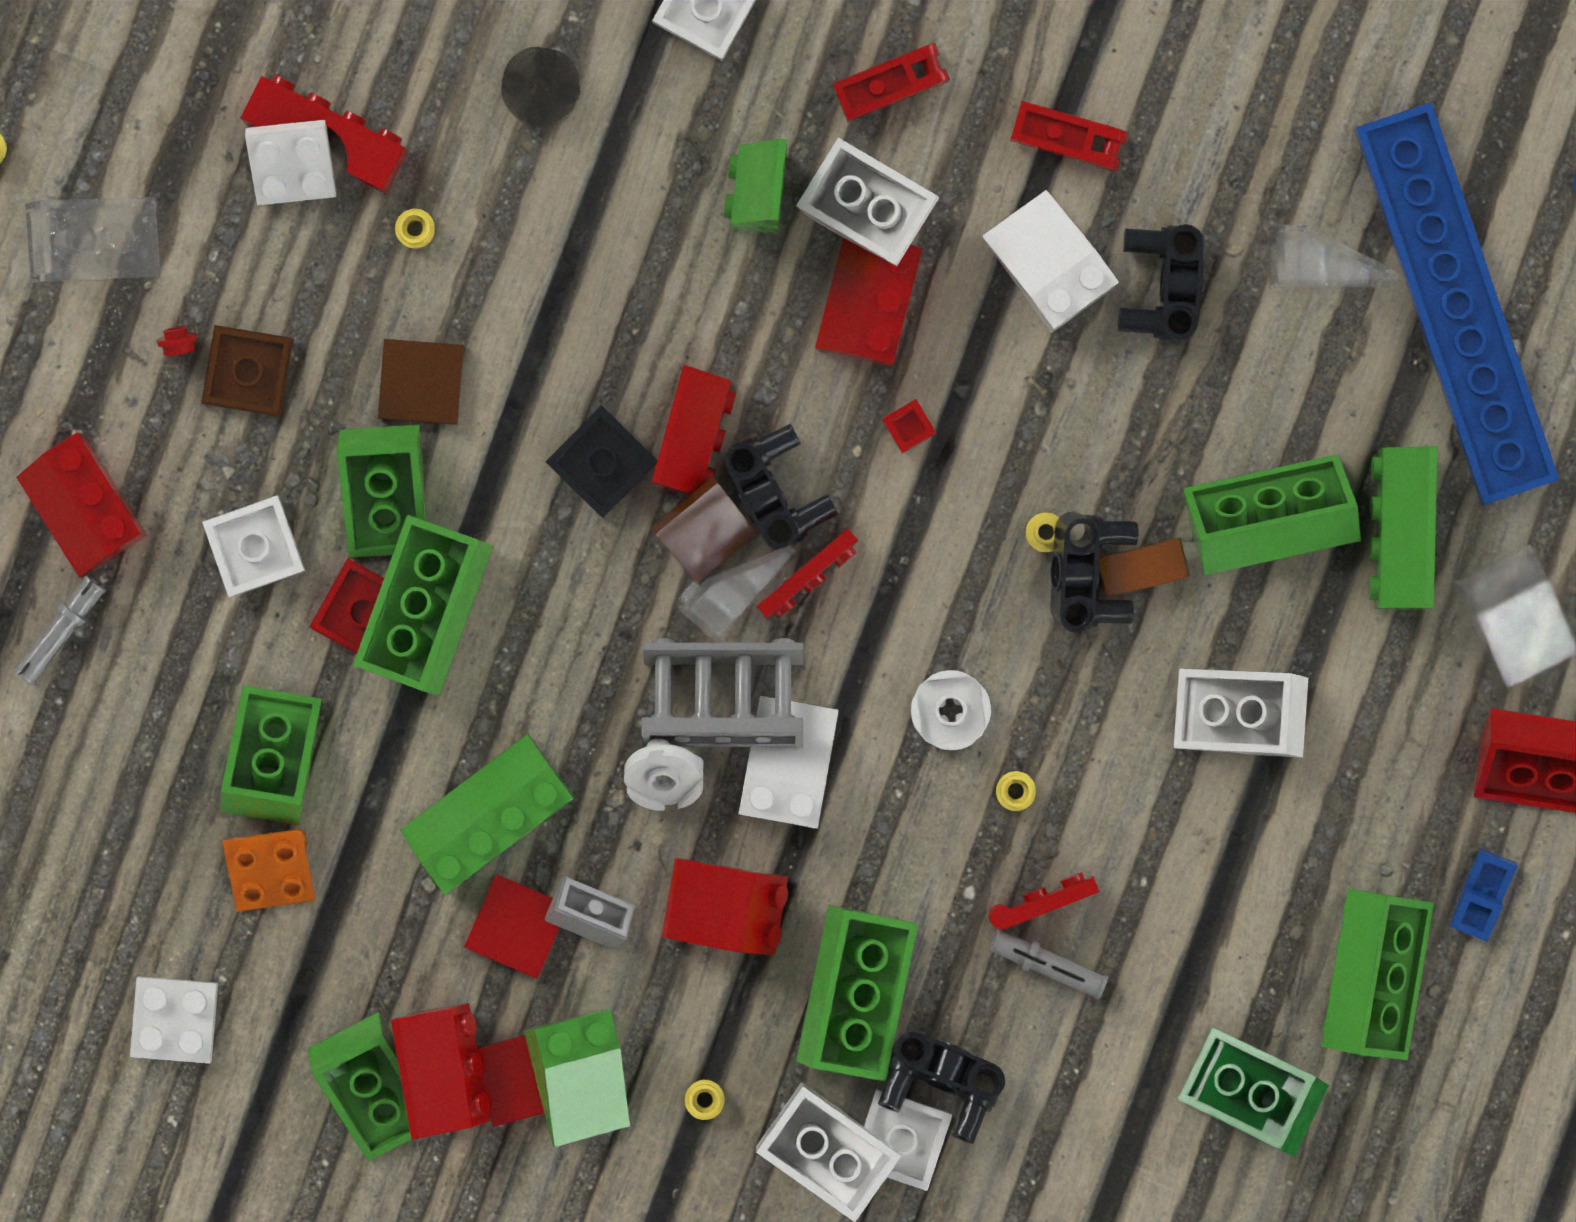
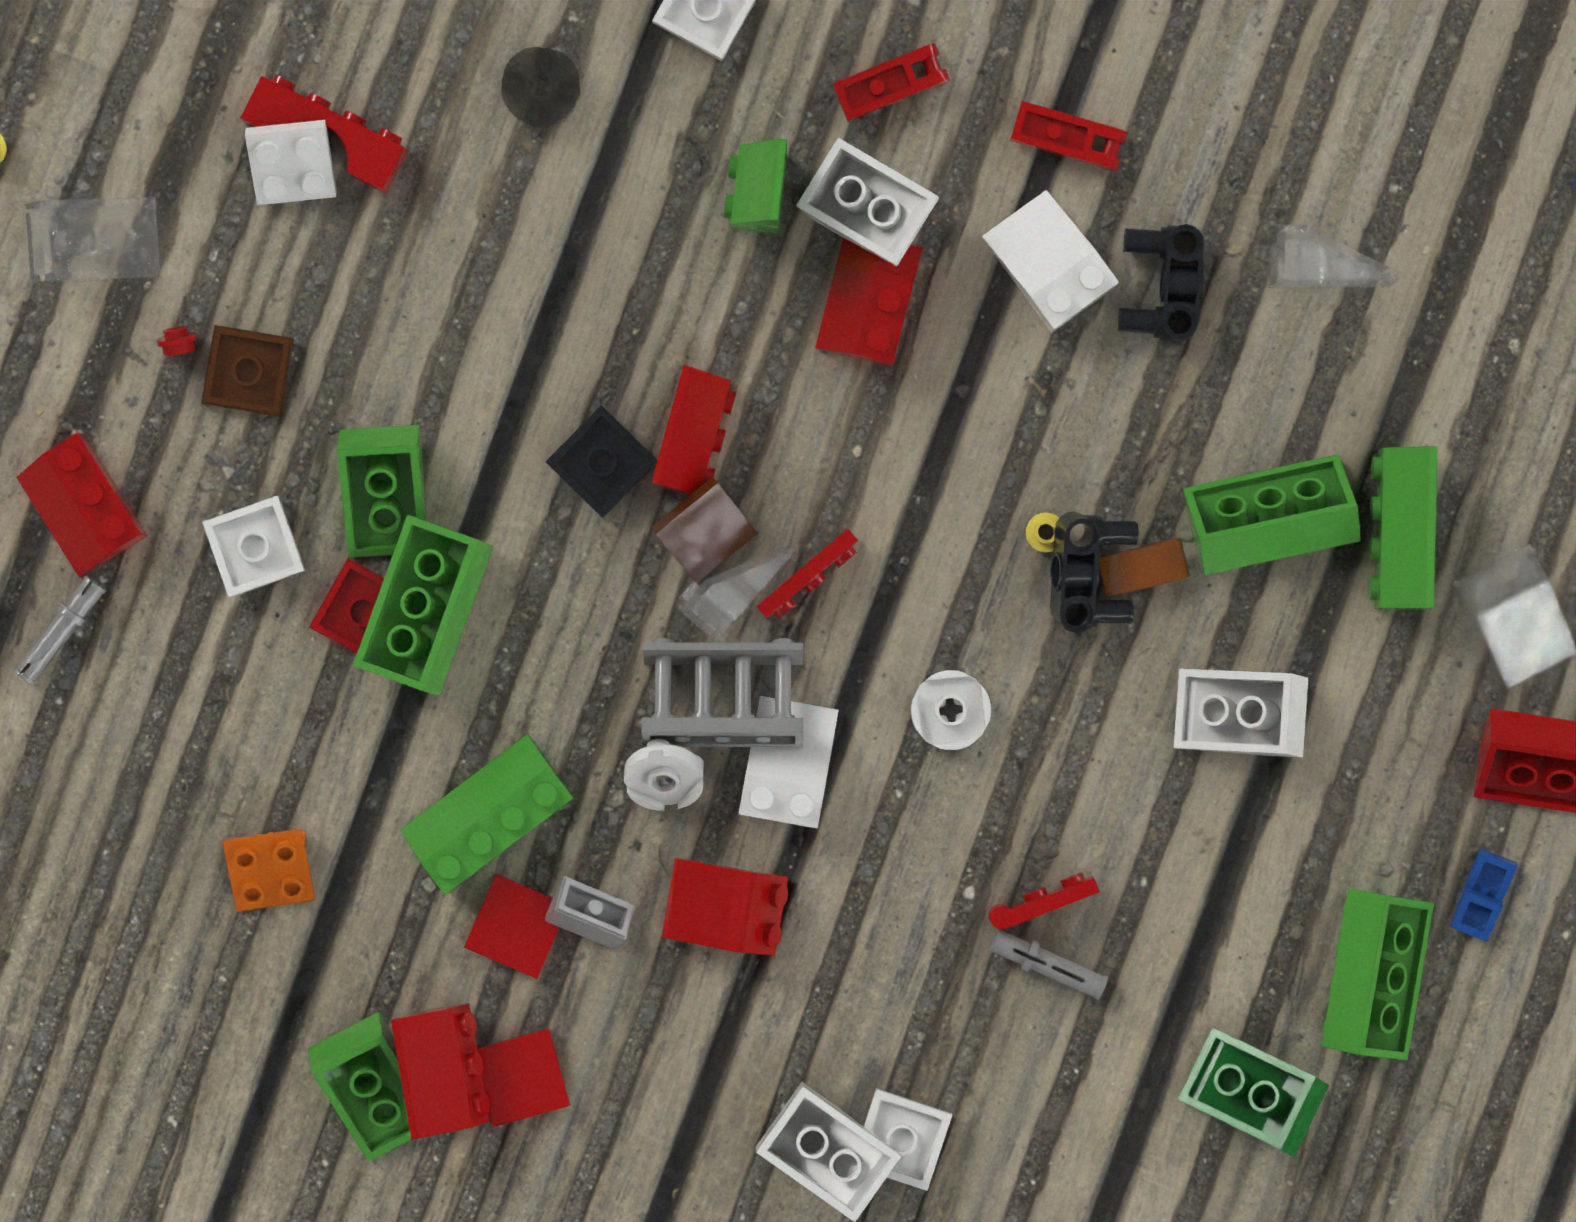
(174, 1019): white plate -> none
(270, 755): bright green slope -> none
(403, 223): light yellow plate -> none
(421, 381): reddish brown tile -> none
(579, 1076): slope -> none
(699, 1111): light yellow plate -> none
(763, 496): black piece -> none
(856, 993): bright green slope -> none
(909, 426): red plate -> none
(947, 1070): black piece -> none
(1027, 797): light yellow plate -> none
(1456, 304): blue plate -> none

